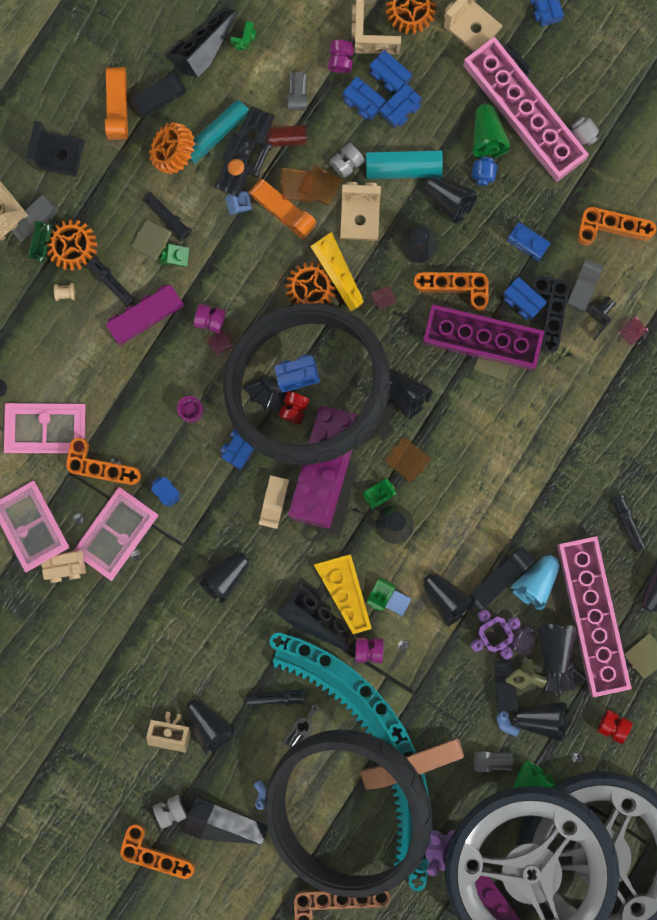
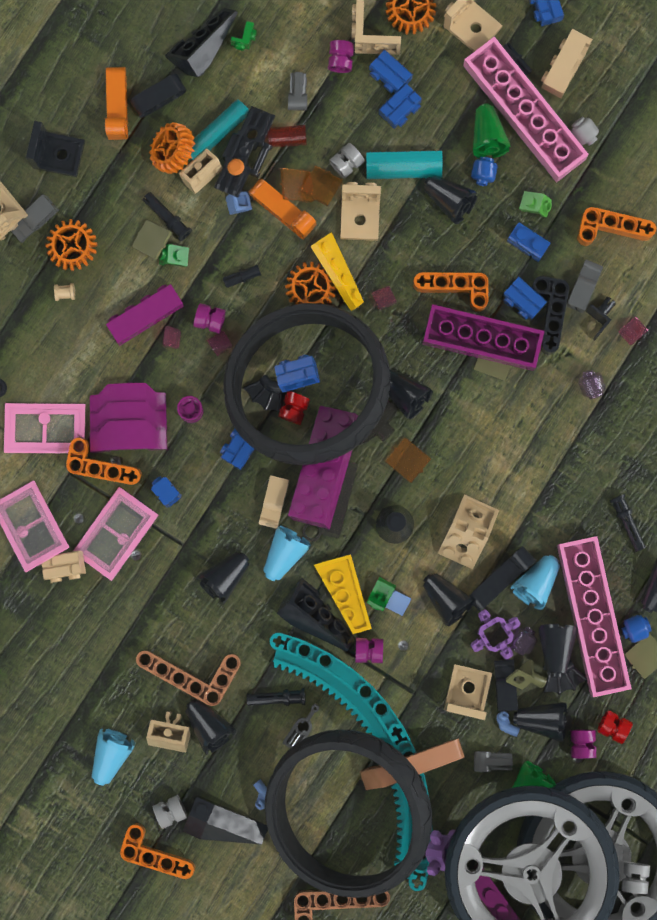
(39, 239): dark green hinge -> none
(104, 274): black pin -> none
(110, 754): none -> medium azure cone
(128, 418): none -> magenta slope
(171, 338): none -> clear pink slope
(189, 679): none -> nougat beam
(200, 171): none -> tan brick
(241, 276): none -> black axle
(284, 552): none -> medium azure cone
(363, 98): blue brick -> none
(379, 493): green bracket -> none
(419, 244): black cone -> none
(468, 703): none -> tan bracket
(469, 531): none -> tan bracket
(535, 203): none -> bright green bracket
(566, 63): none -> tan wedge
(583, 743): none -> magenta wheel
(592, 384): none -> clear purple head
(636, 628): none -> blue head
(636, 885): none -> light grey wheel

